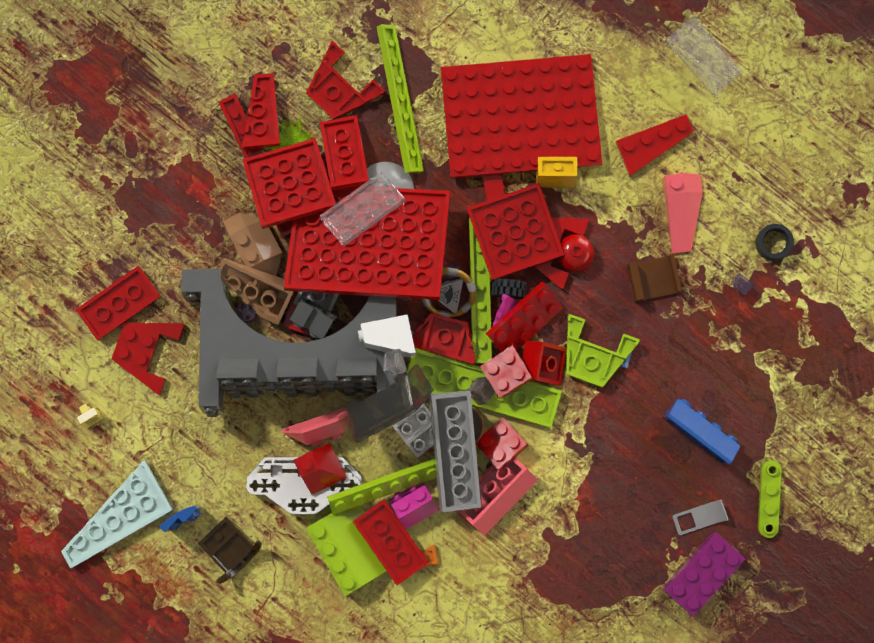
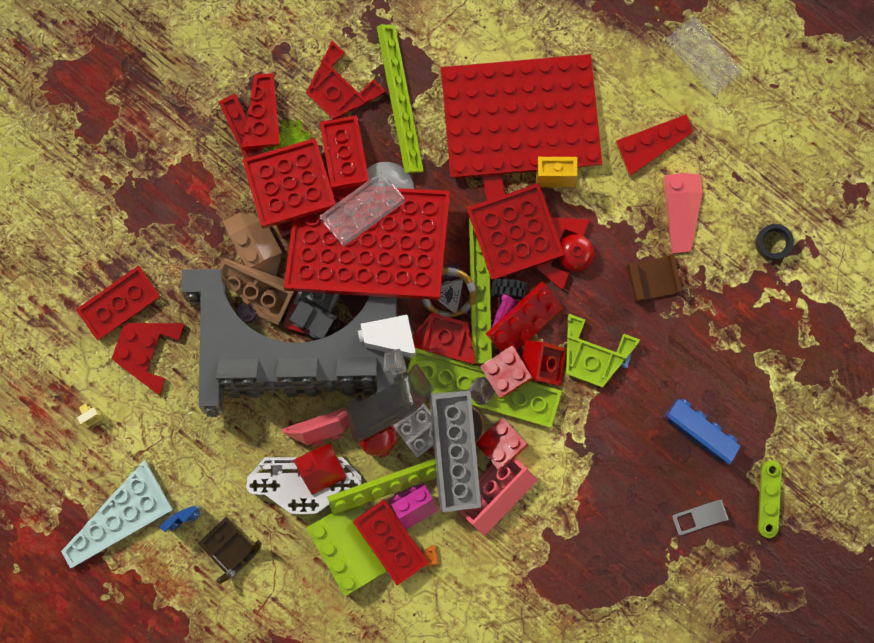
(380, 443): none -> red cylinder
(703, 573): magenta brick -> none
(742, 284): clear purple slope -> none

